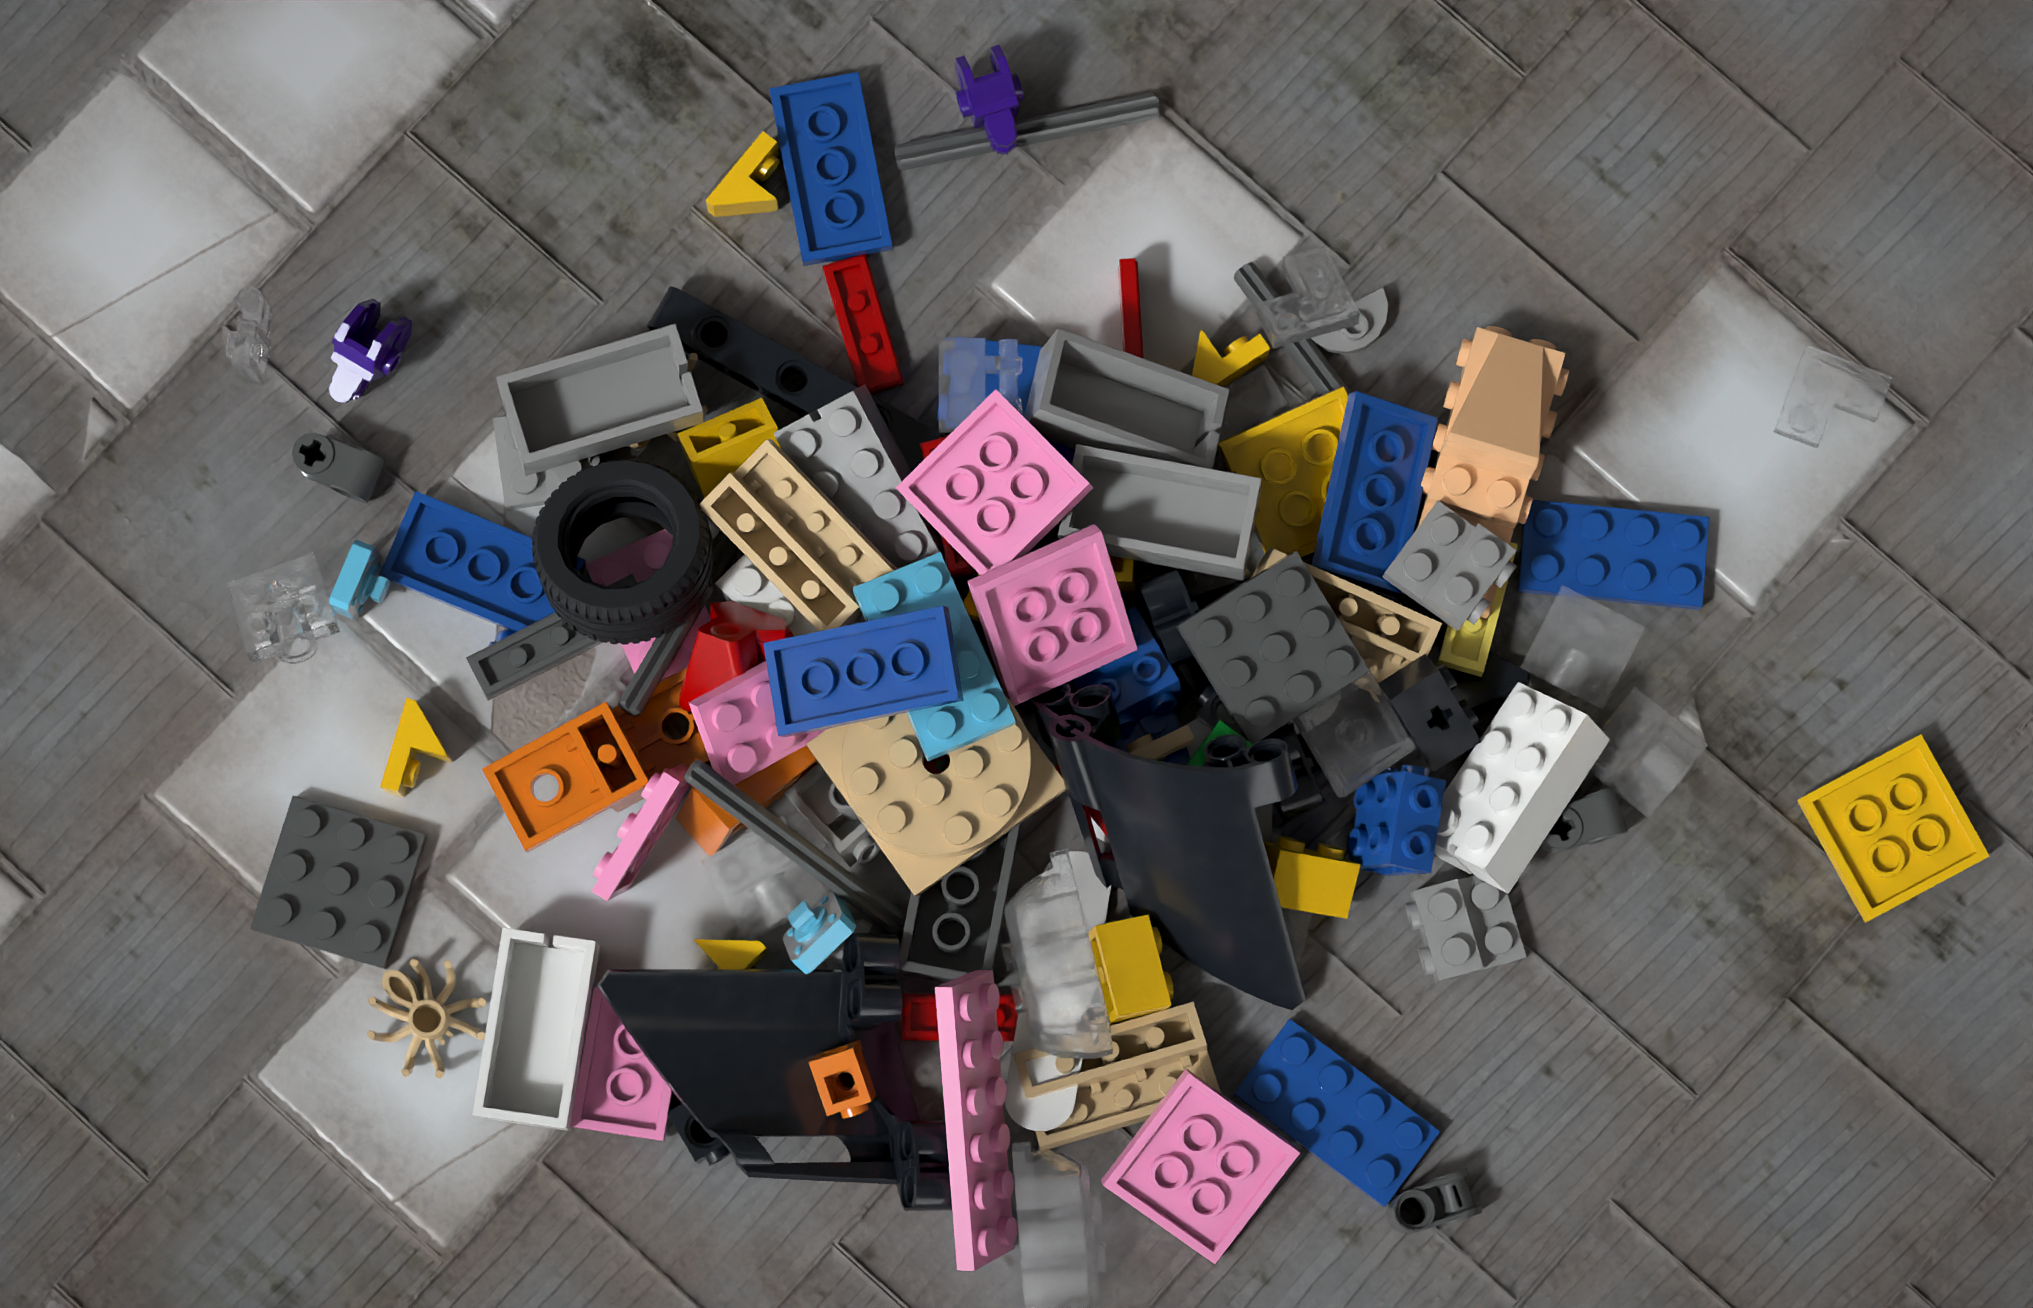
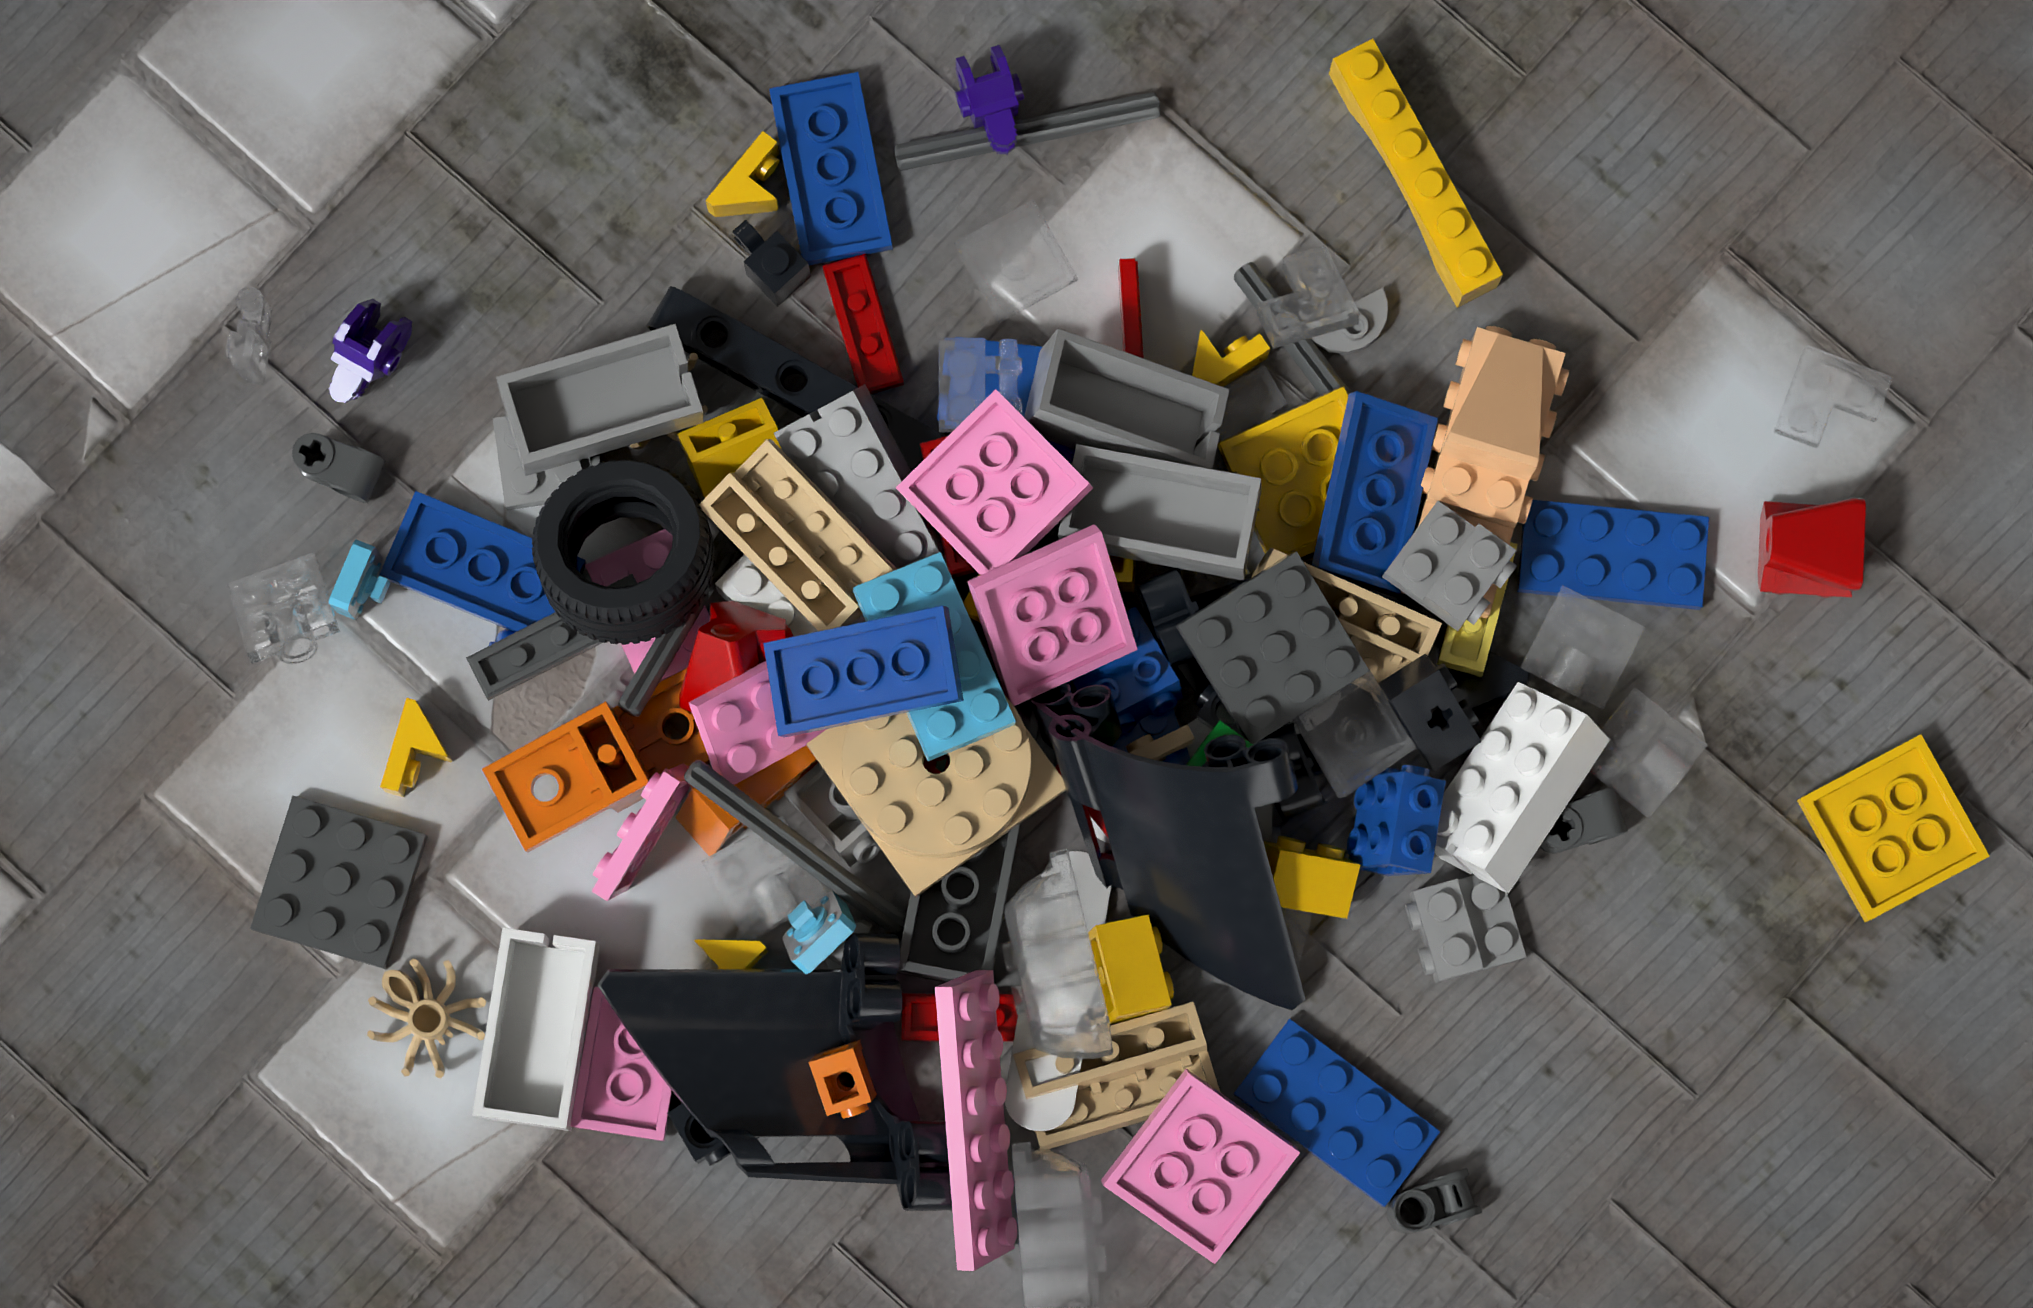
(771, 263): none -> black brick
(1016, 261): none -> clear plate
(1441, 215): none -> yellow arch
(1812, 548): none -> red piece

